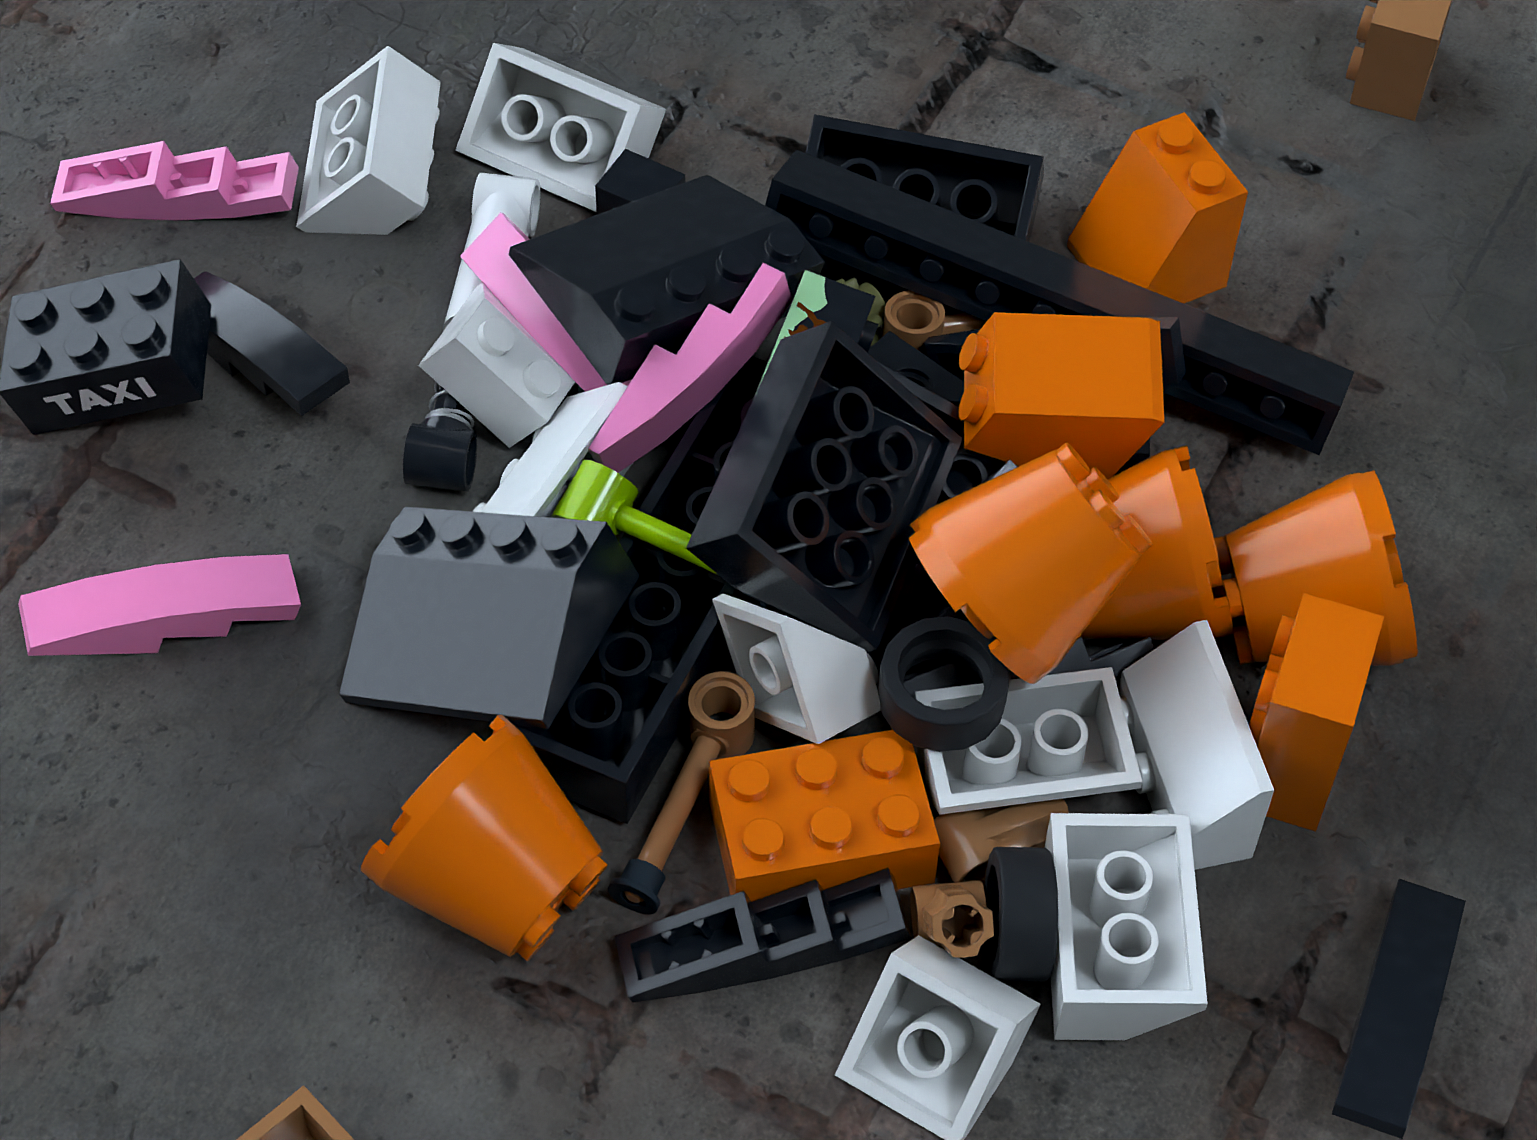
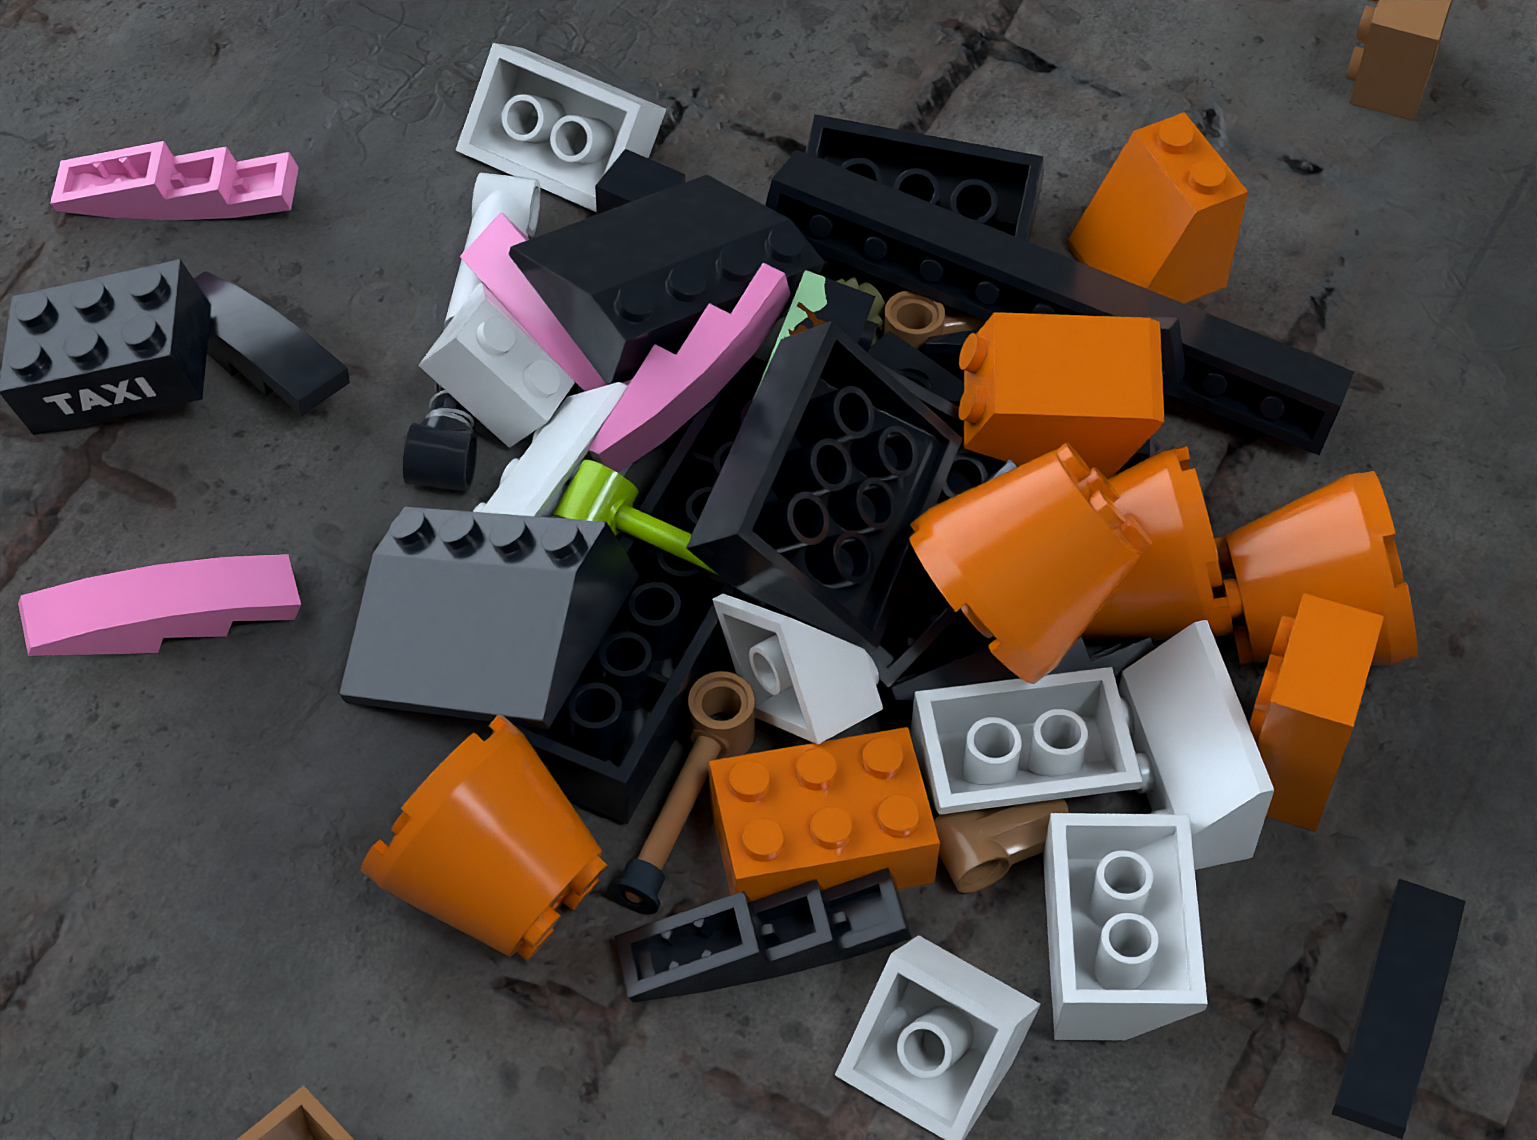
(371, 149): white slope -> none
(930, 726): black tyre -> none
(952, 916): medium nougat piece -> none
(1025, 913): black tyre -> none

